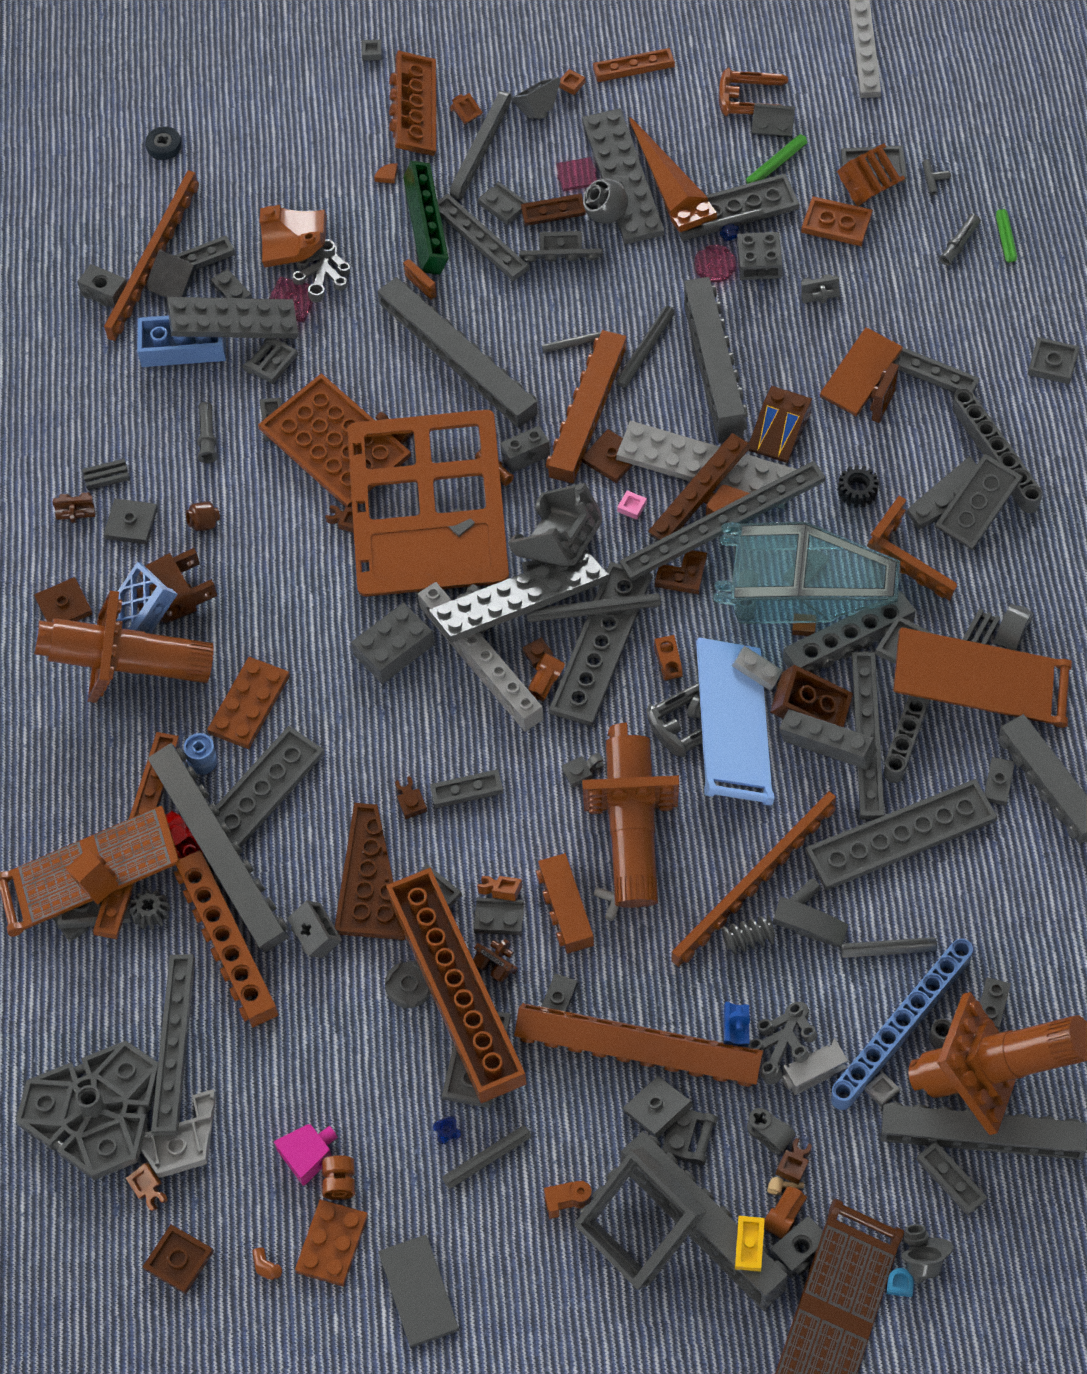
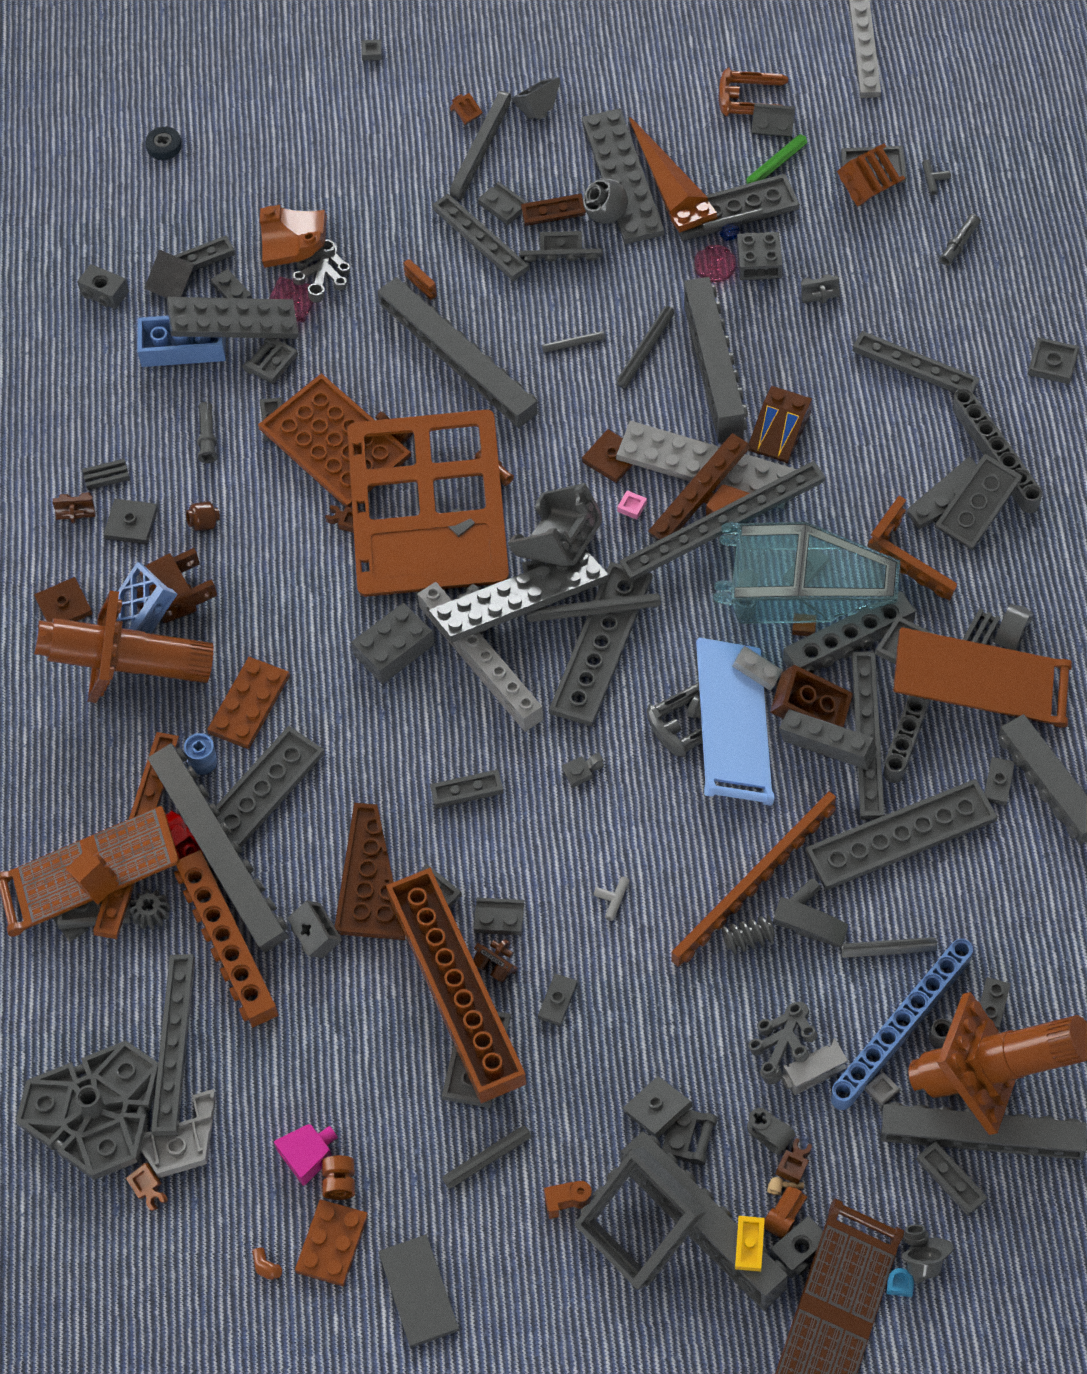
(159, 240): dark orange plate -> none
(178, 1259): reddish brown plate -> none
(387, 173): dark orange tile -> none
(406, 985): dark grey tile -> none
(410, 800): reddish brown plate -> none
(414, 103): dark orange plate -> none
(425, 217): dark green brick -> none
(440, 1126): clear blue plate -> none
(502, 888): dark orange plate -> none
(525, 449): dark grey brick -> none
(535, 650): reddish brown plate -> none
(546, 673): dark orange piece -> none
(565, 903): dark orange brick -> none
(571, 82): dark orange plate -> none
(576, 173): clear pink piece -> none
(587, 406): dark orange brick -> none
(631, 800): dark orange piece -> none
(633, 65): dark orange tile -> none
(639, 1044): dark orange brick -> none
(668, 657): dark orange leg -> none
(683, 578): reddish brown plate -> none
(736, 1024): blue hips -> none
(836, 221): dark orange plate -> none
(860, 371): dark orange tile -> none
(861, 476): black tyre -> none
(884, 392): reddish brown plate -> none
(1006, 235): bright green axle -> none

